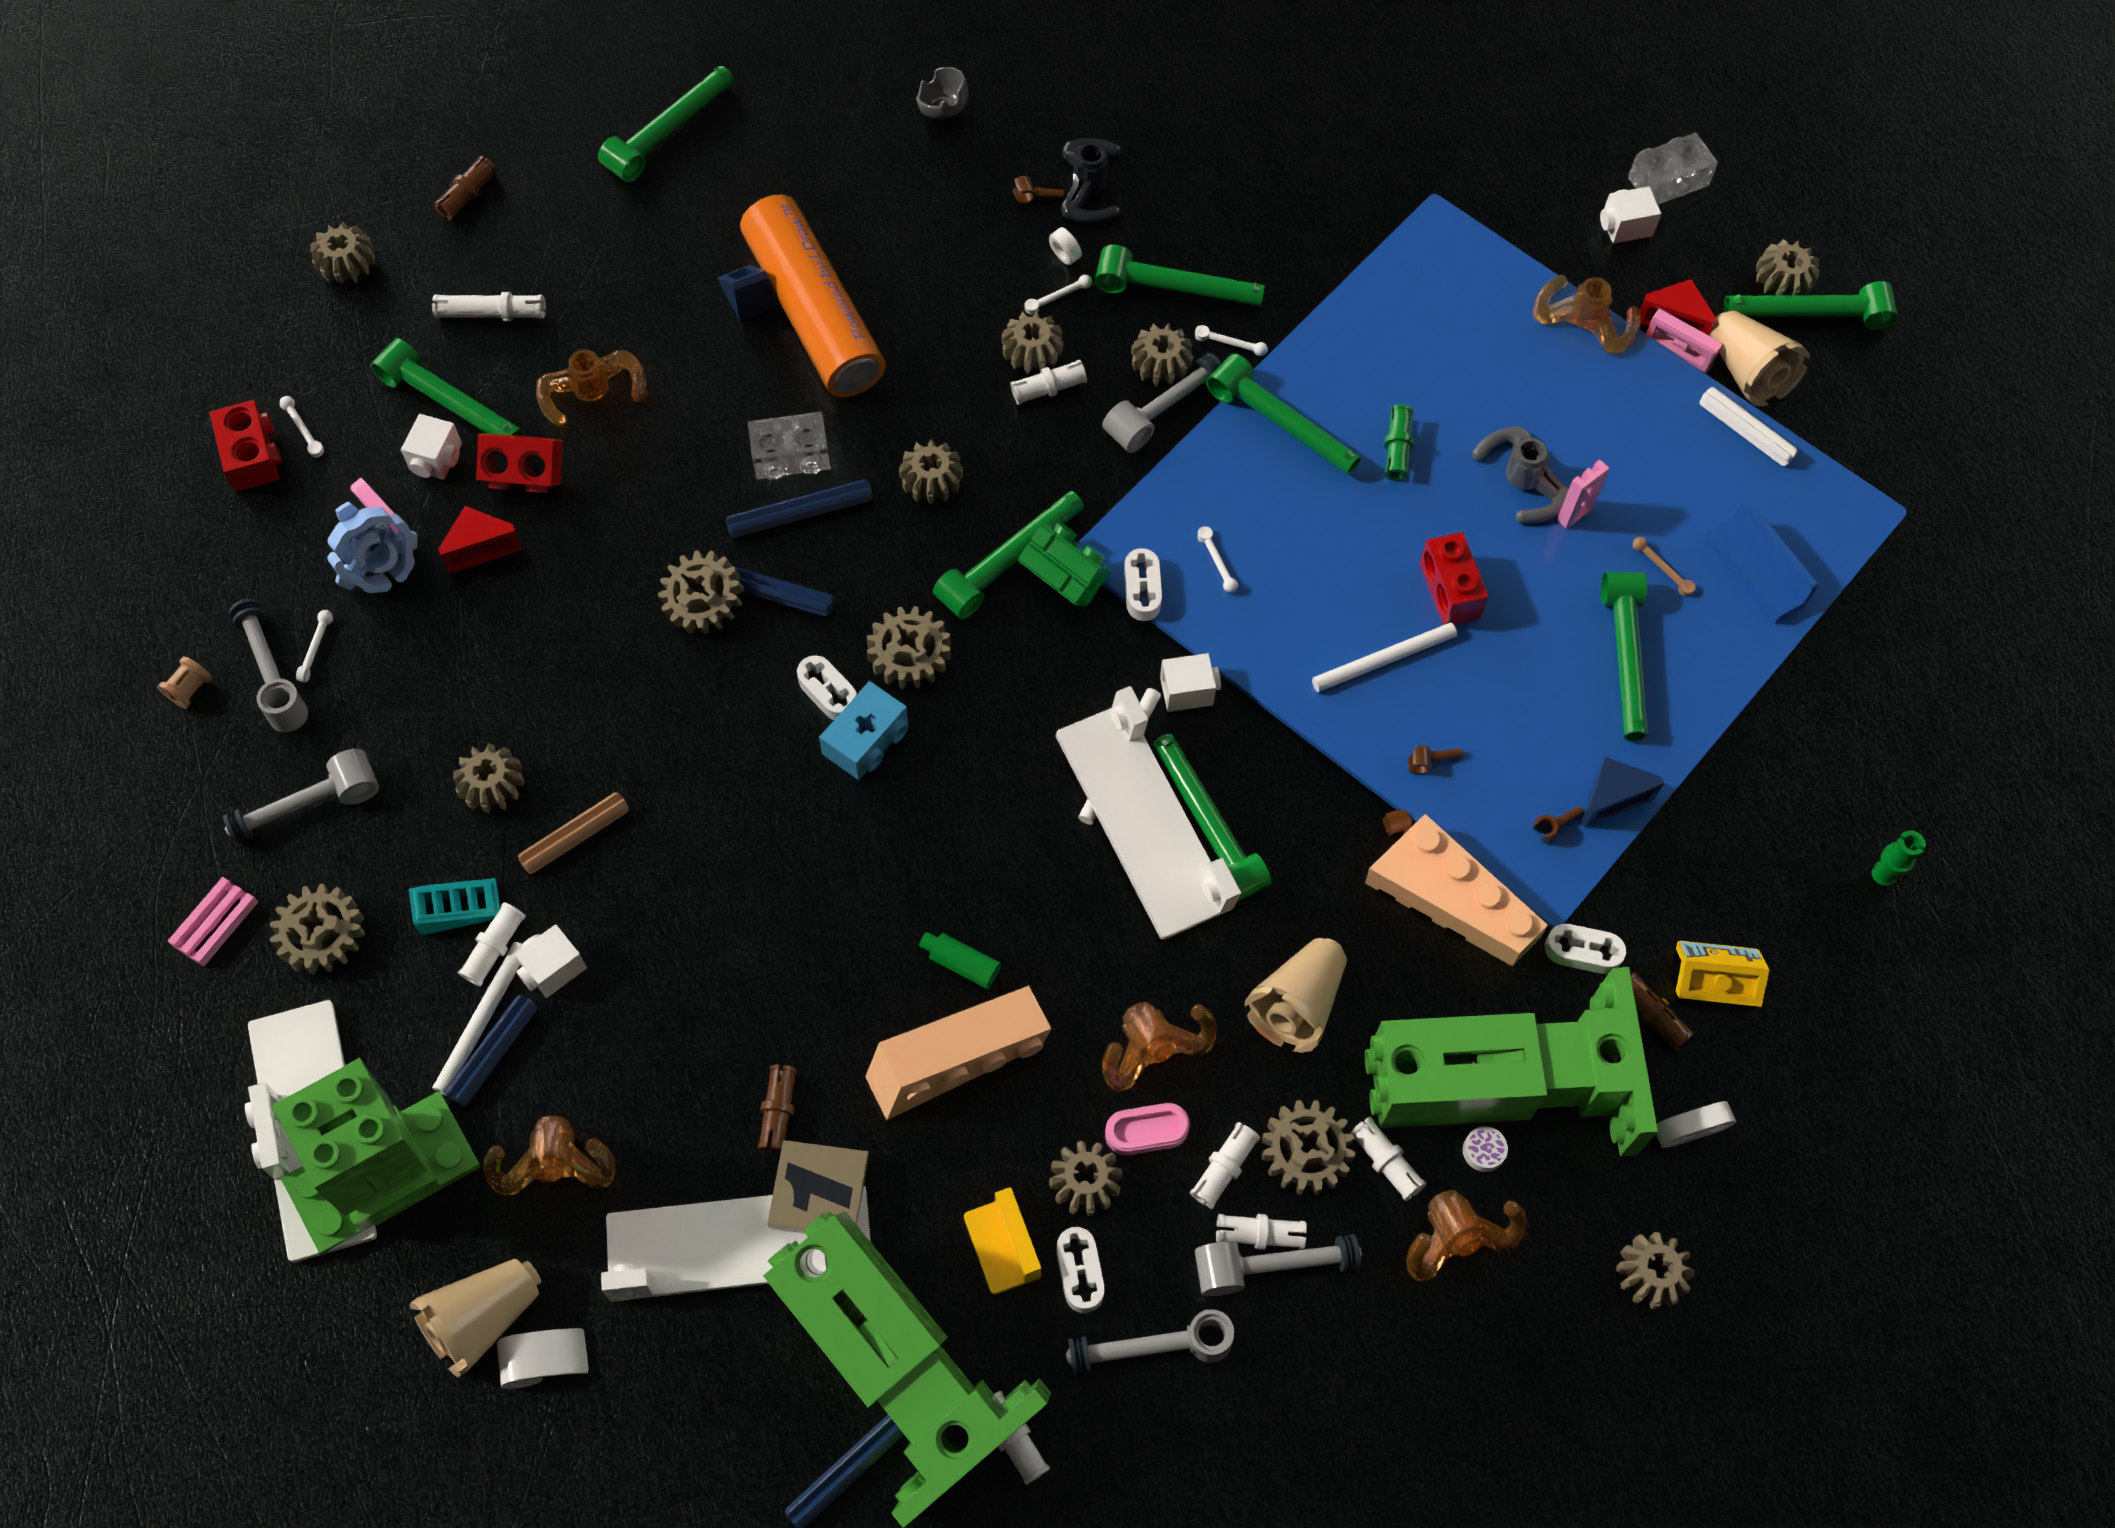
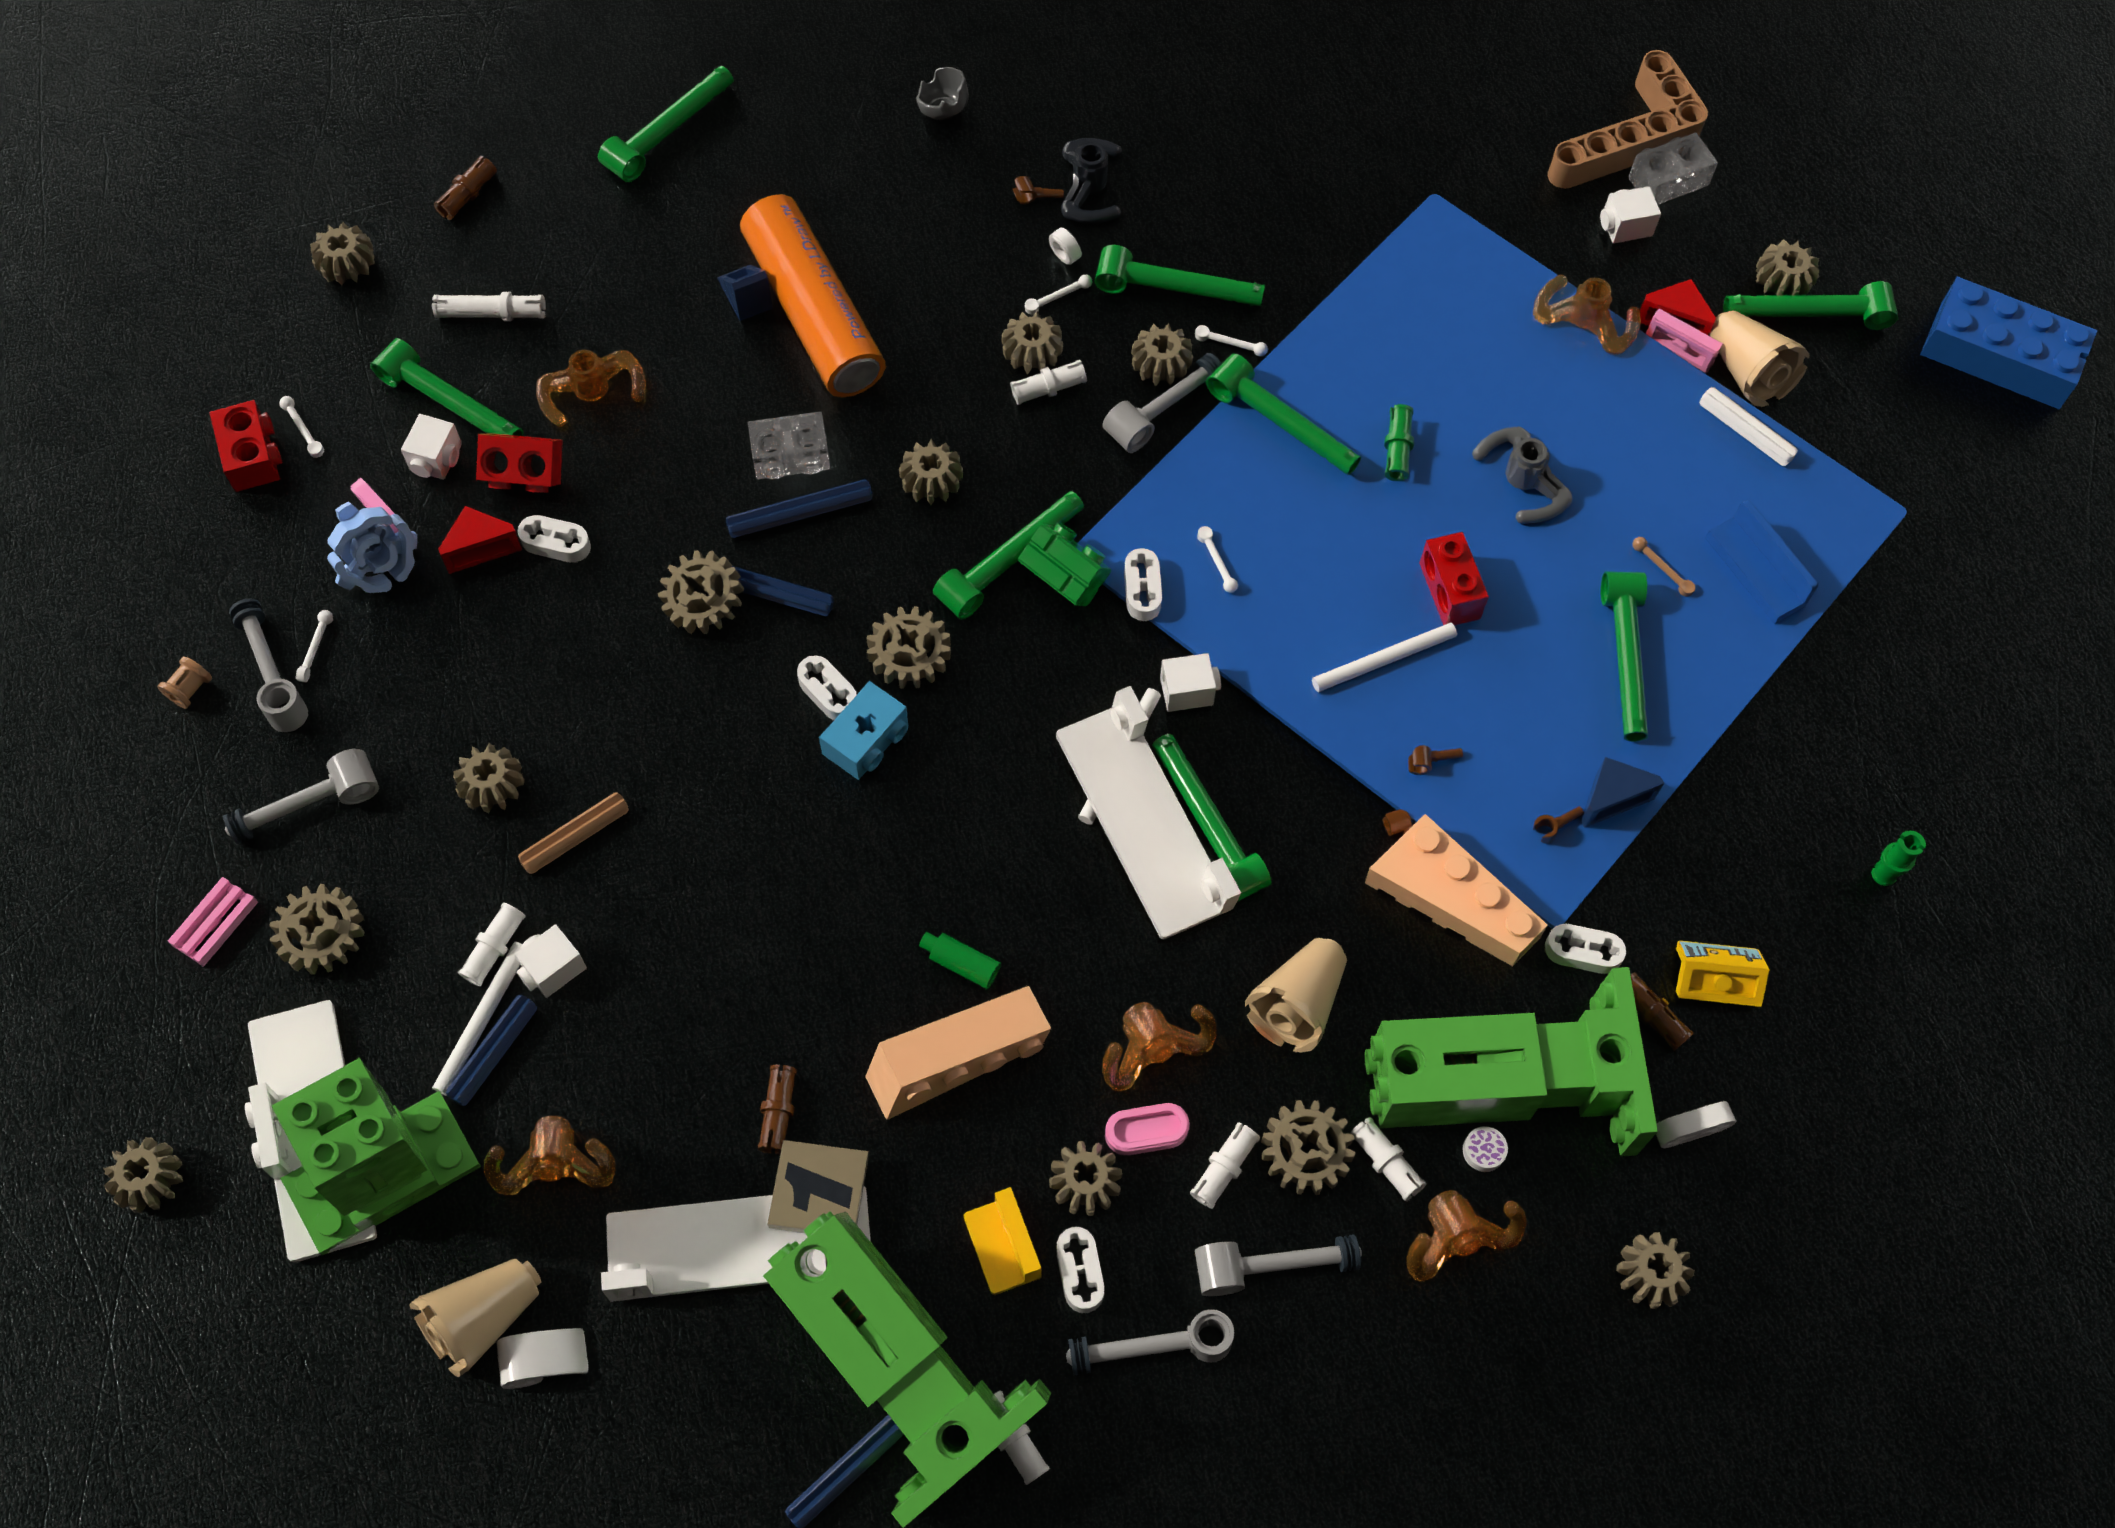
(139, 1192): none -> dark tan gear
(438, 893): teal slope -> none
(553, 541): none -> white beam
(1261, 1231): white pin -> none
(1583, 494): bright pink tile -> none
(1673, 114): none -> medium nougat beam
(2009, 342): none -> blue piece

